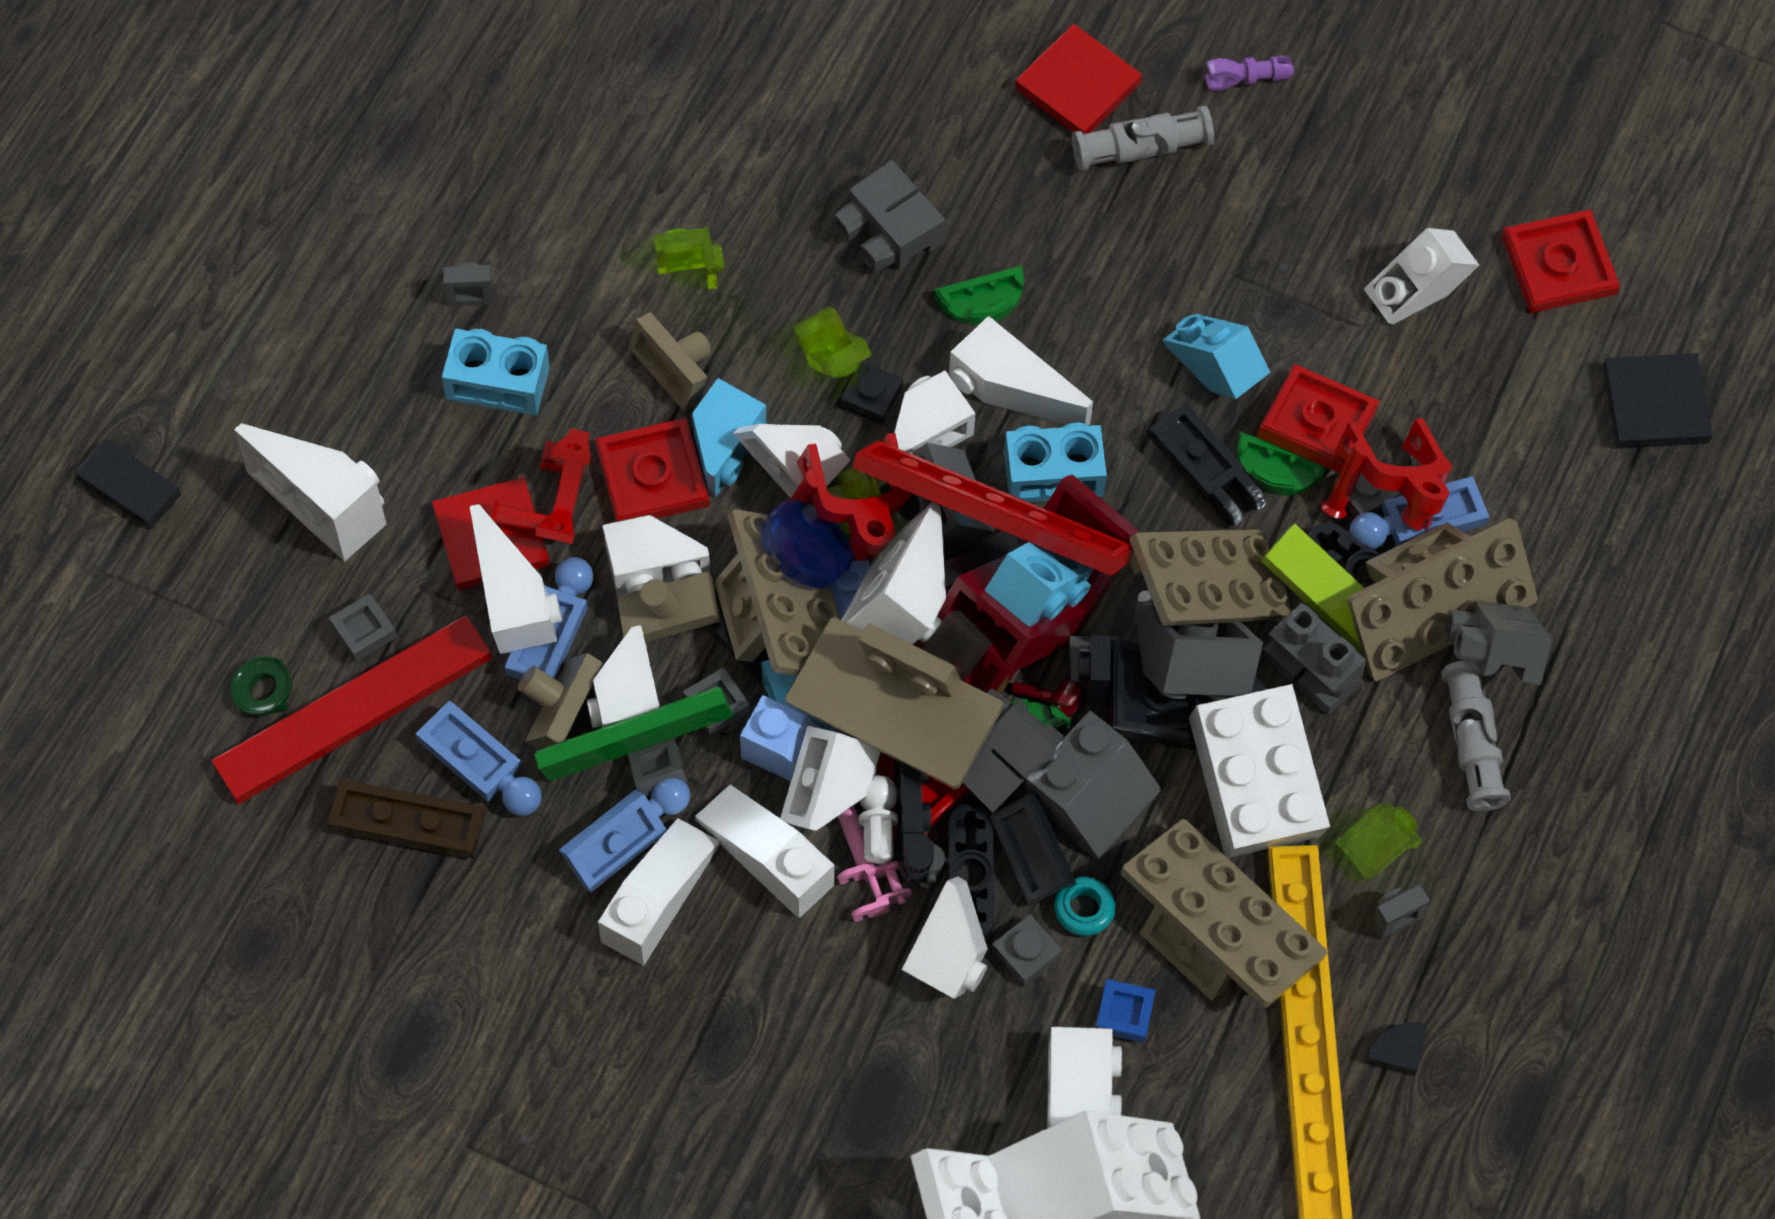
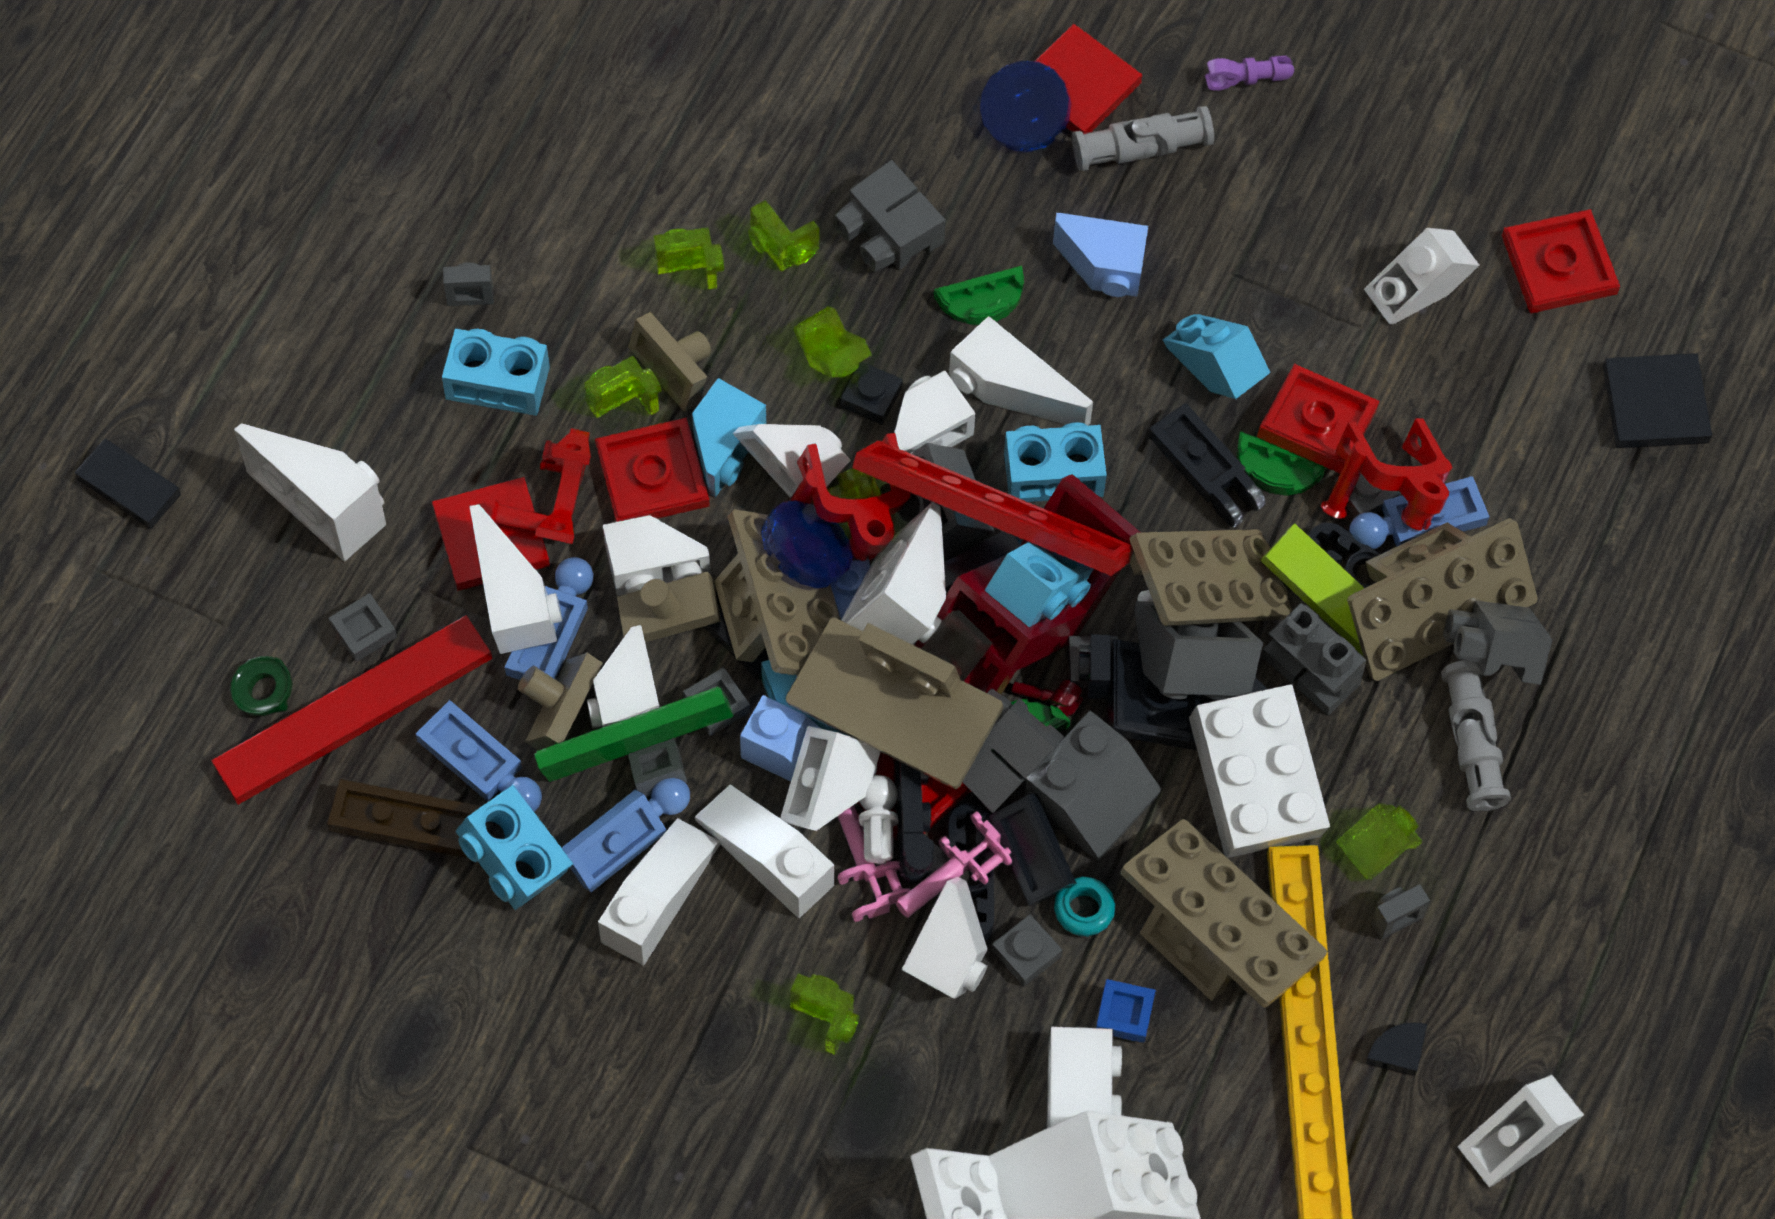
(524, 841): none -> medium azure brick
(618, 384): none -> clear neon green bracket
(772, 236): none -> clear neon green bracket
(825, 1001): none -> clear neon green bracket
(955, 867): none -> bright pink piece
(1025, 105): none -> clear blue tile
(1102, 252): none -> light blue slope
(1520, 1129): none -> white slope

